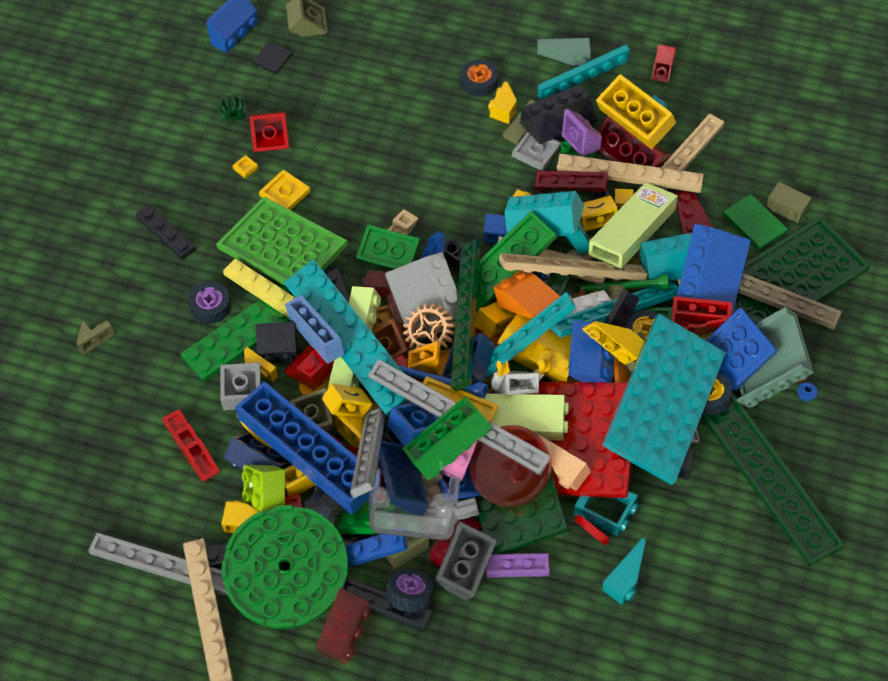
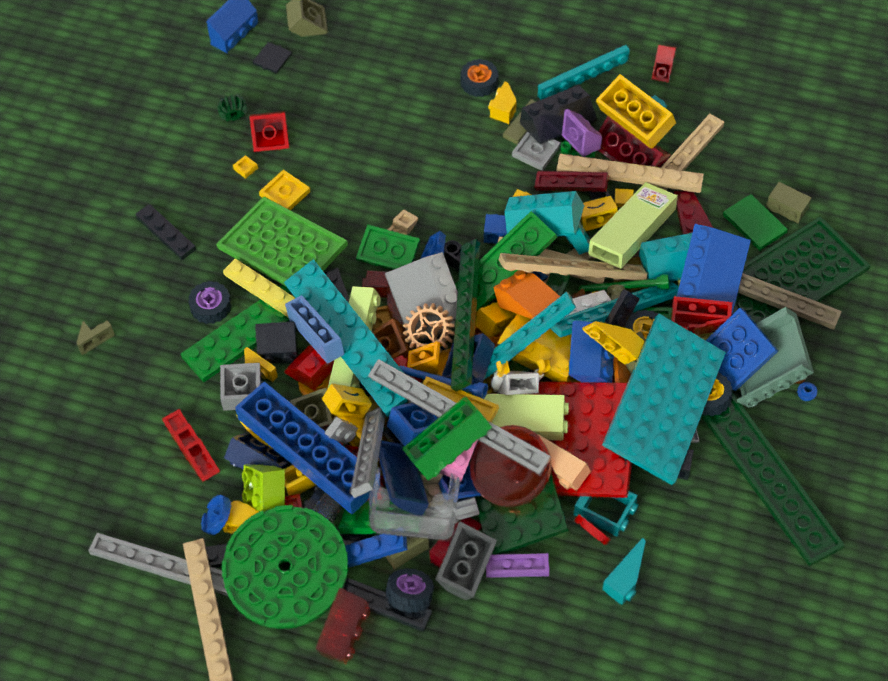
(217, 514): none -> blue tile
(341, 430): none -> light grey plate
(569, 51): sand green slope -> none

